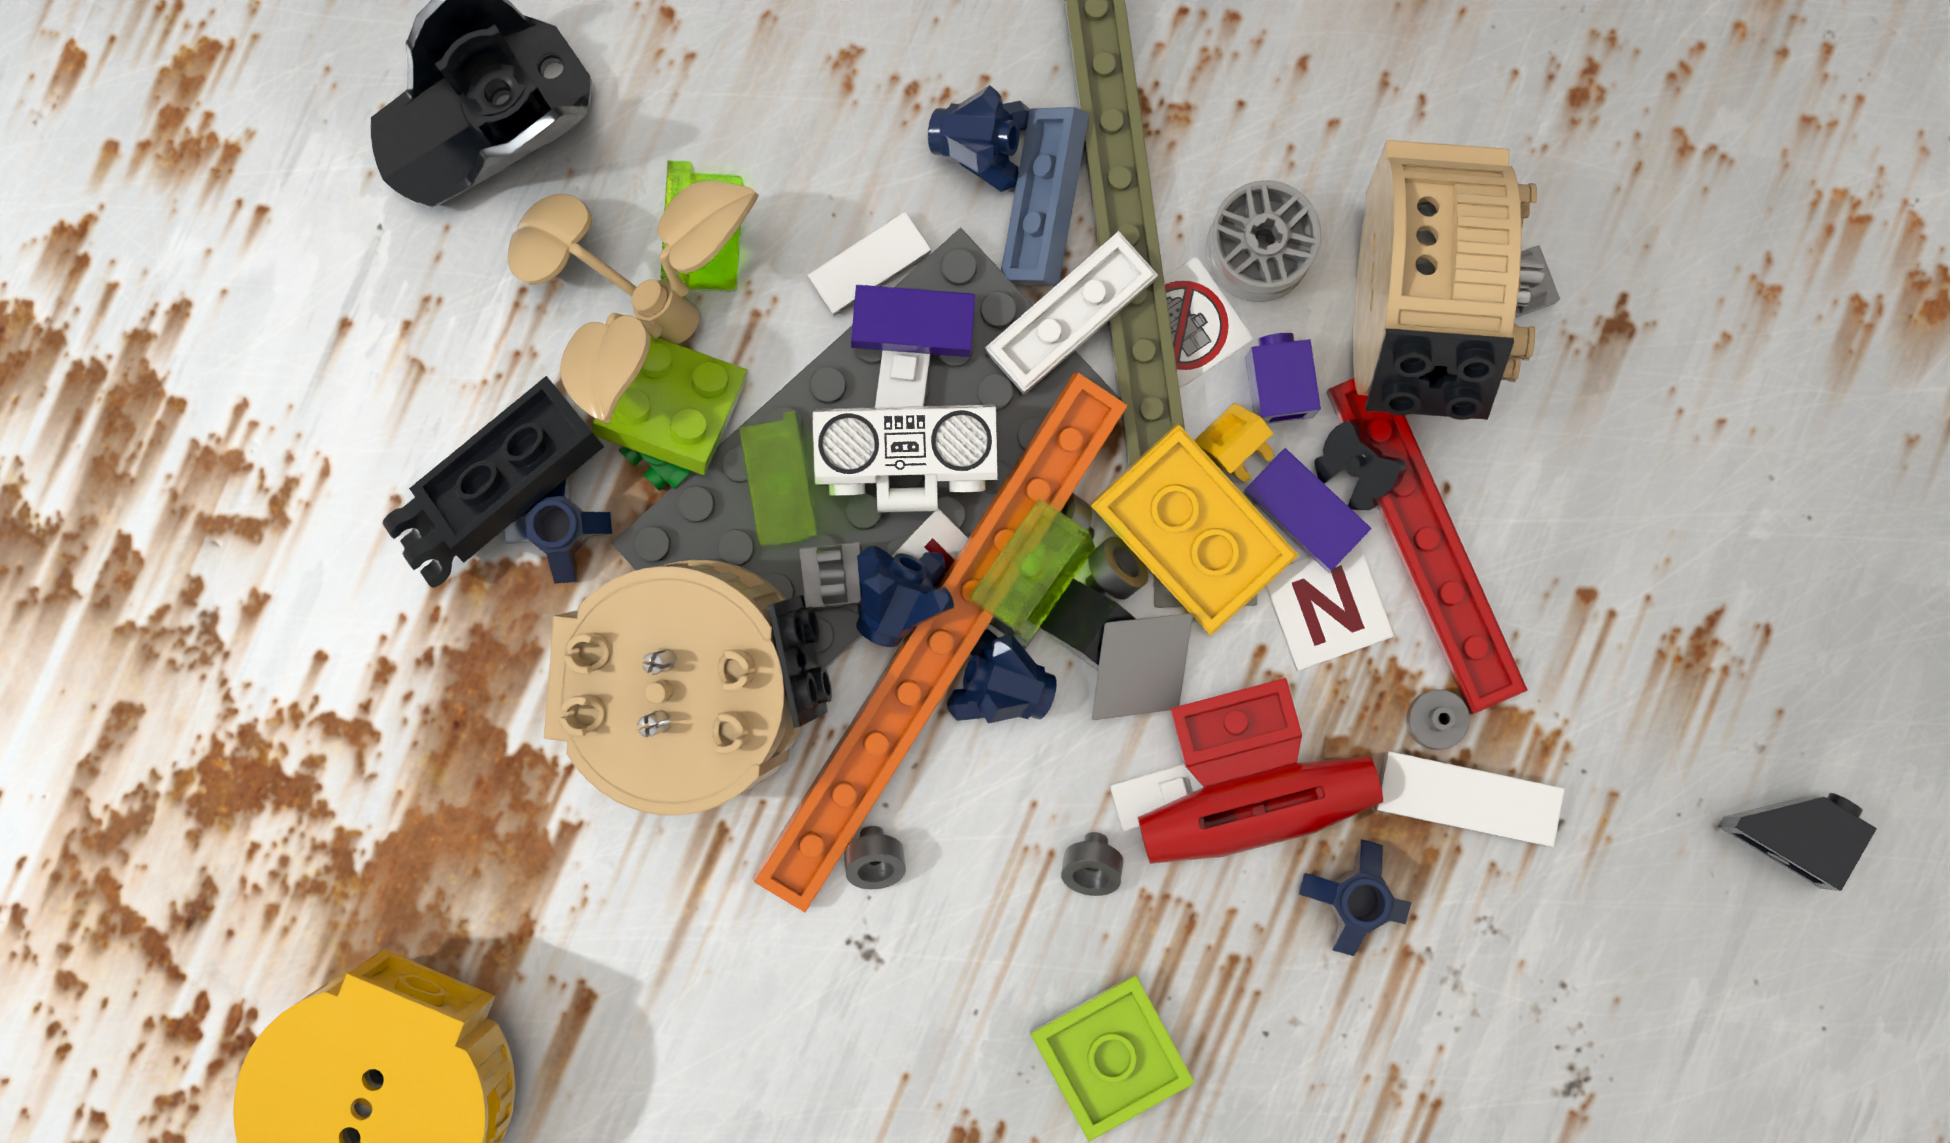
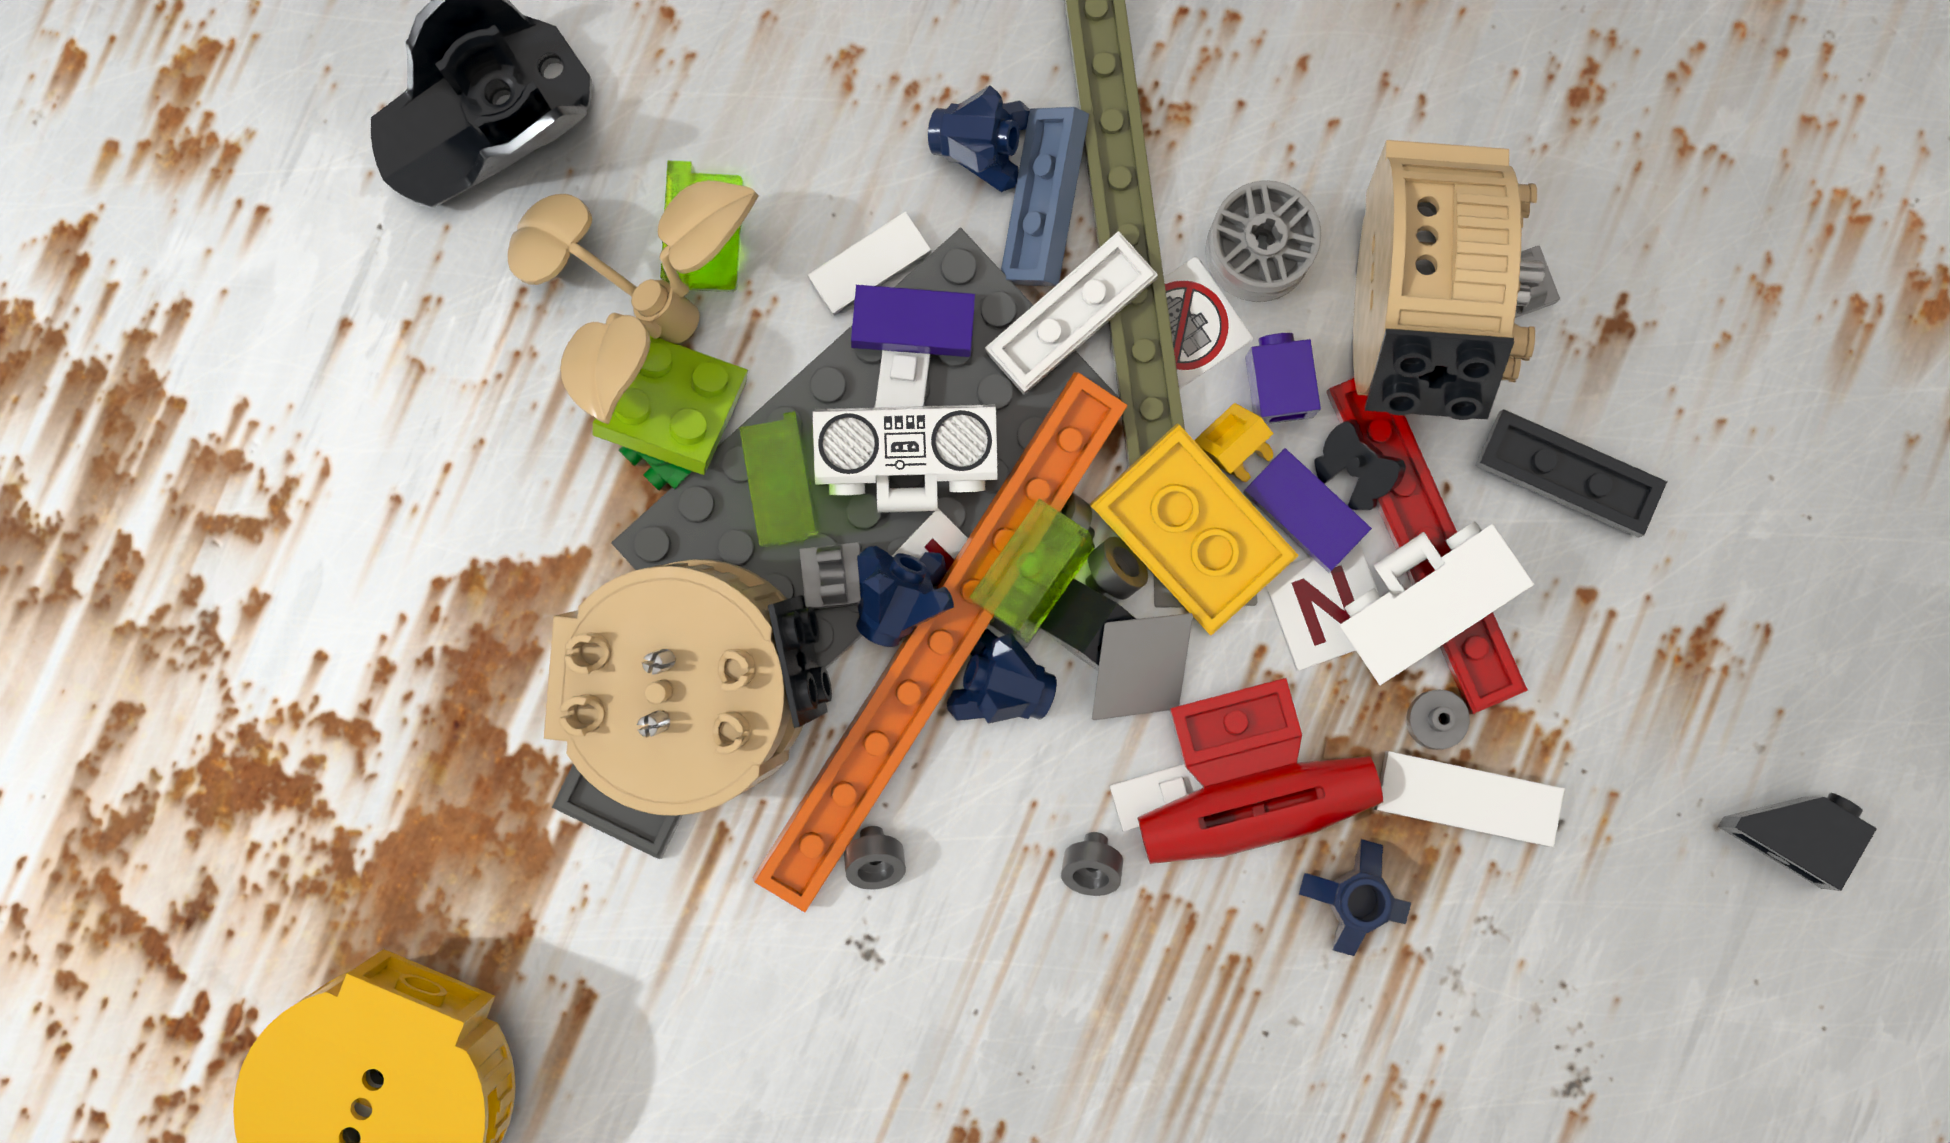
(492, 480): black tile -> none
(559, 530): dark blue rock -> none
(636, 828): none -> dark grey tile
(1111, 1057): lime plate -> none
(1461, 591): none -> white piece
(1571, 473): none -> black plate

